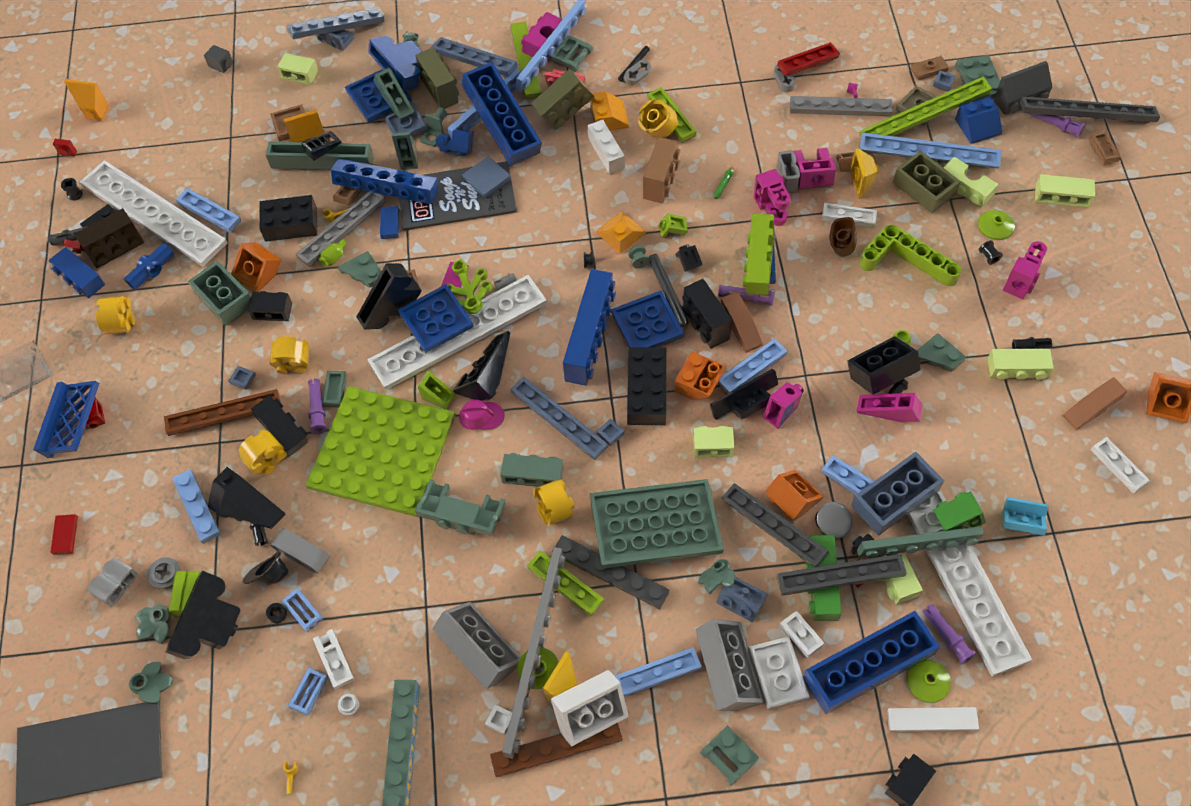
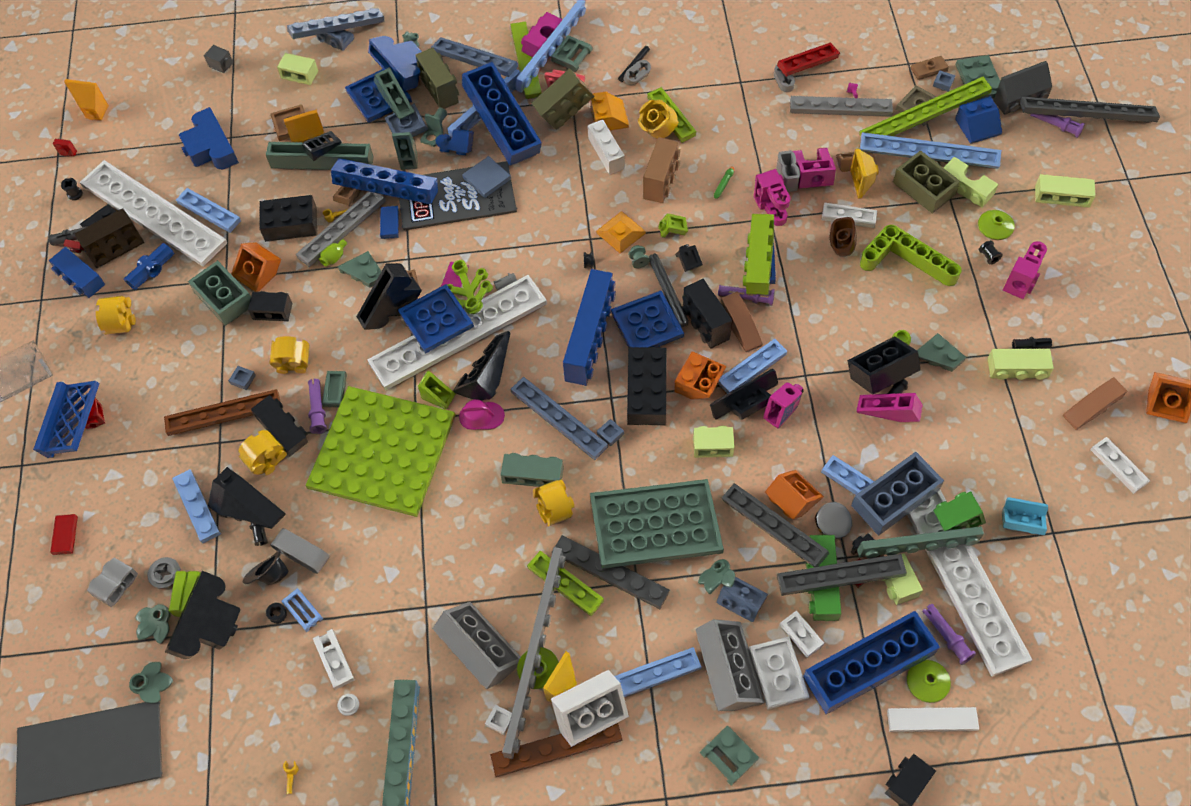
(207, 142): none -> blue brick
(315, 694): light blue tile -> none
(459, 514): sand green bracket -> none
(1104, 147): medium nougat plate -> none

